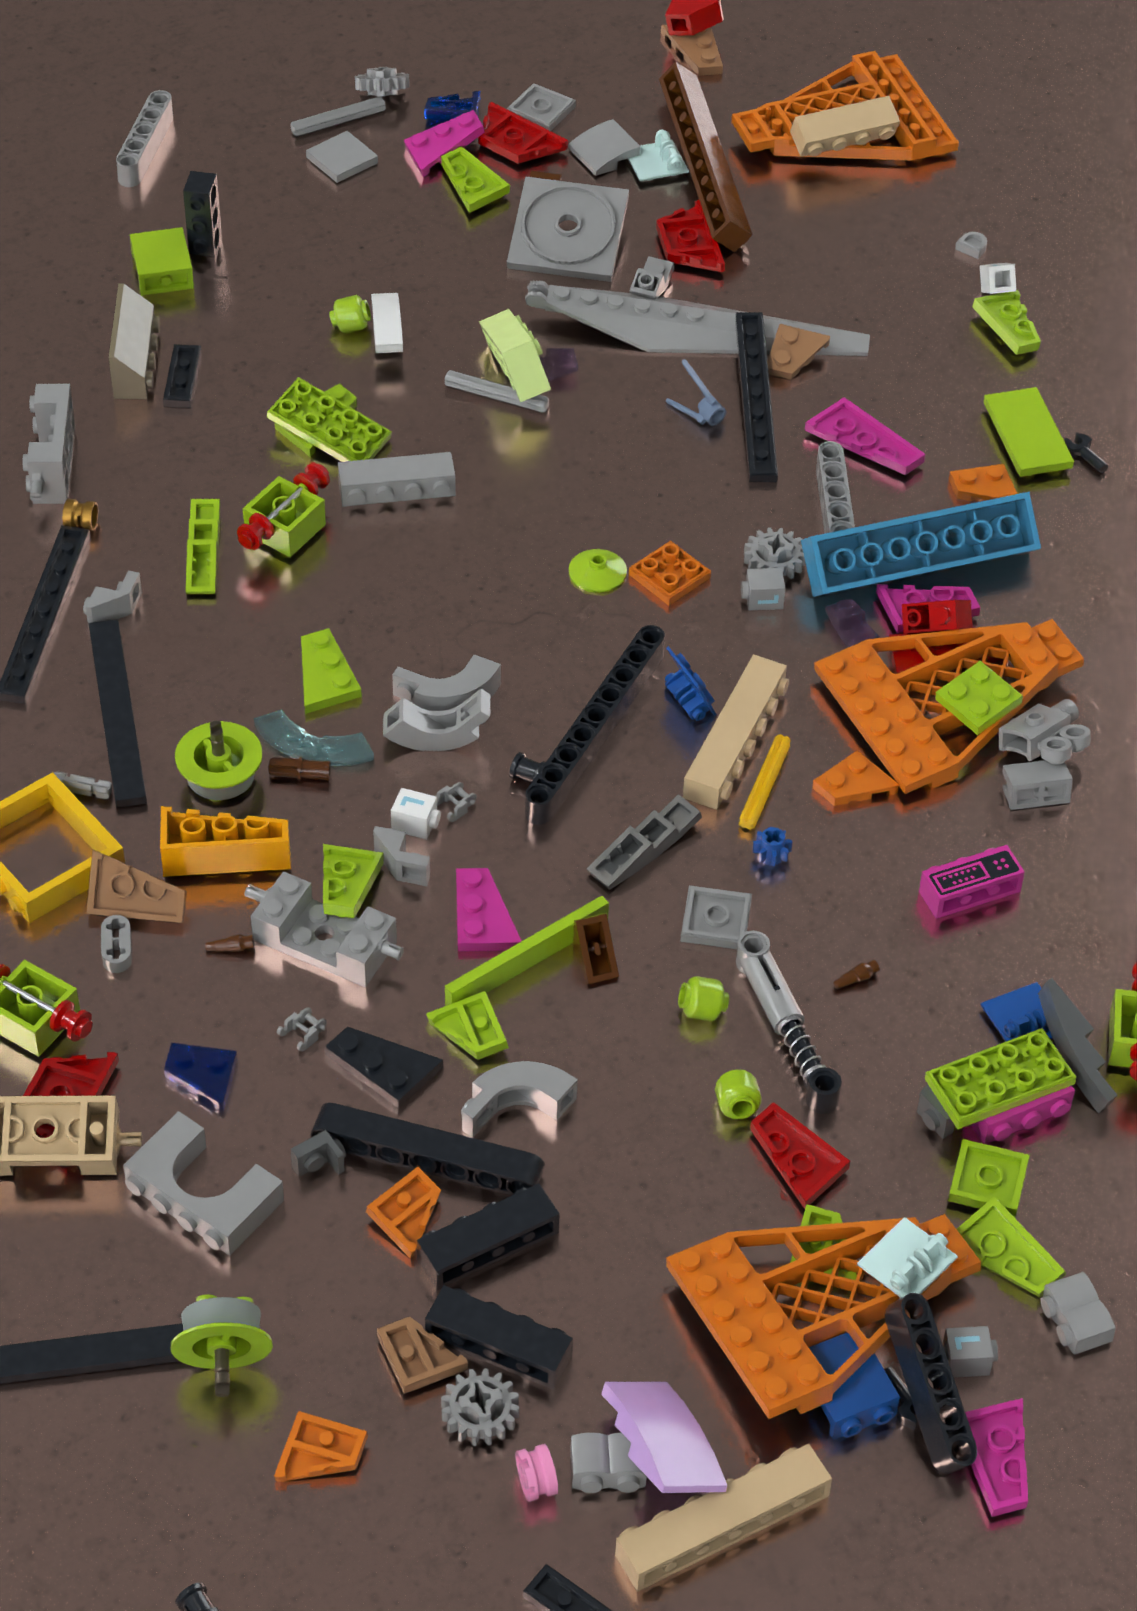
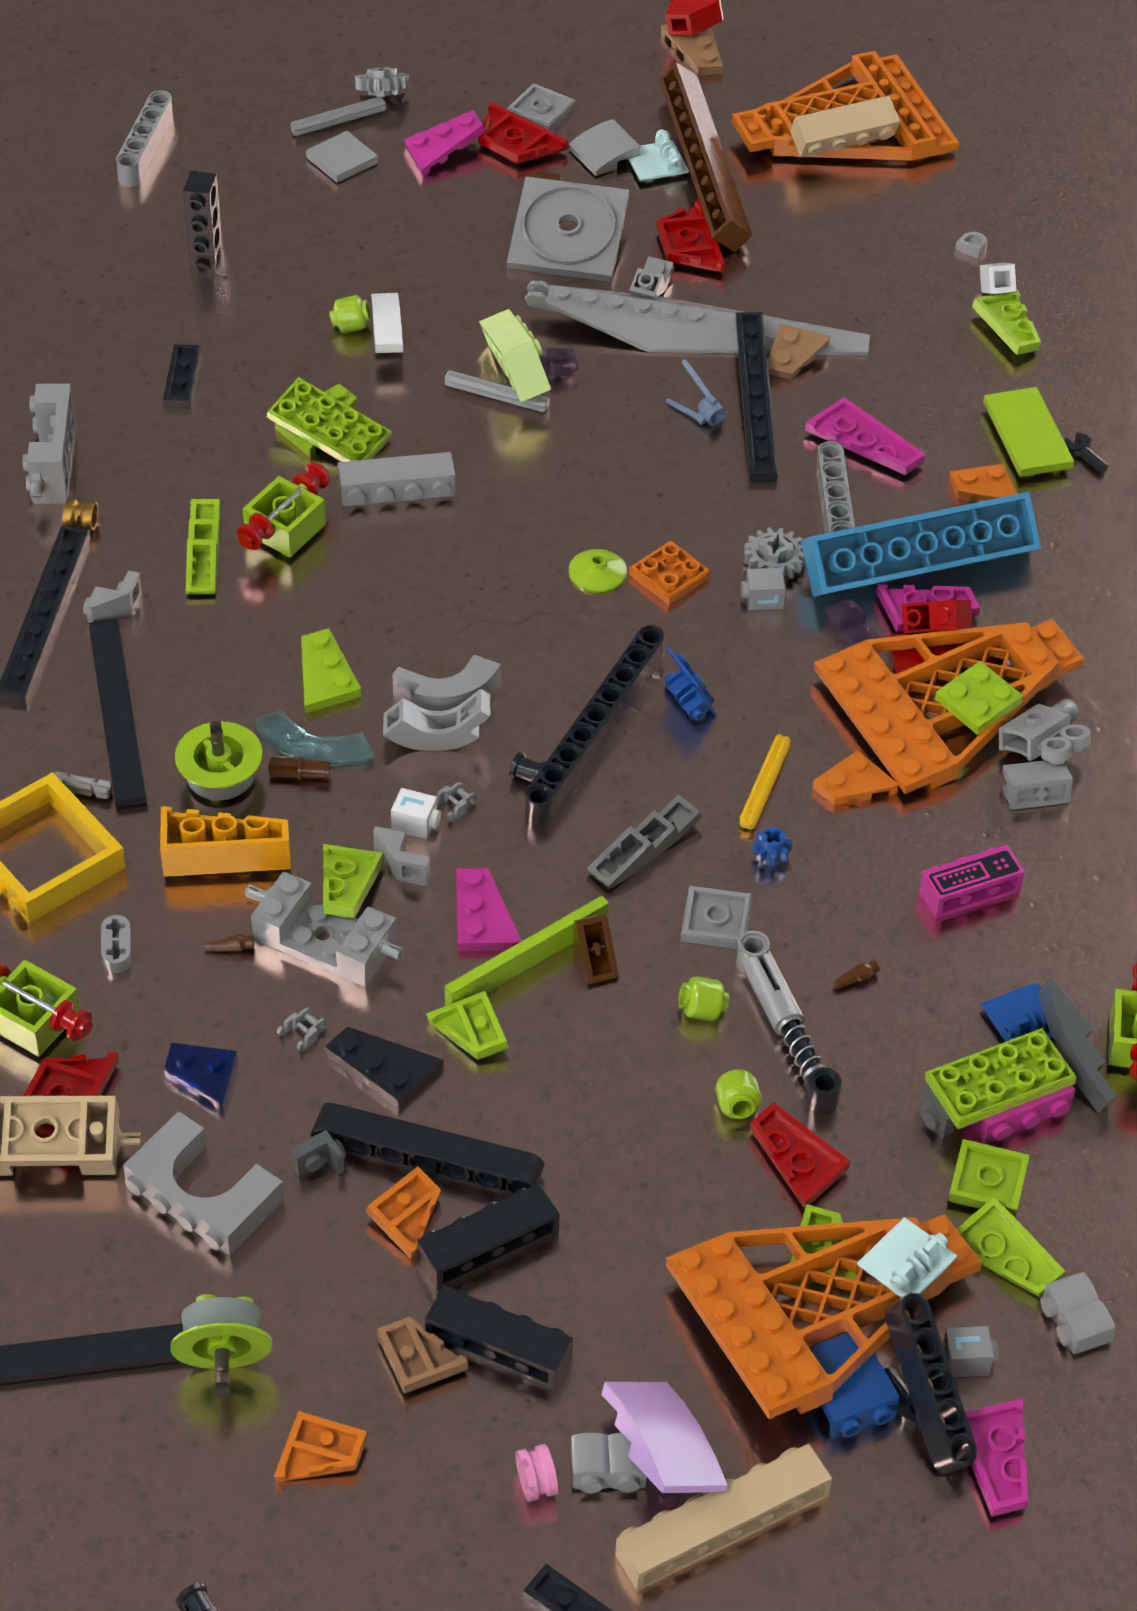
(129, 892): medium nougat wing -> none
(133, 345): slope -> none
(162, 261): lime panel -> none
(450, 106): clear blue wing -> none
(467, 1416): light grey gear -> none
(472, 179): lime wing -> none
(518, 1084): light grey arch -> none
(735, 732): tan brick -> none

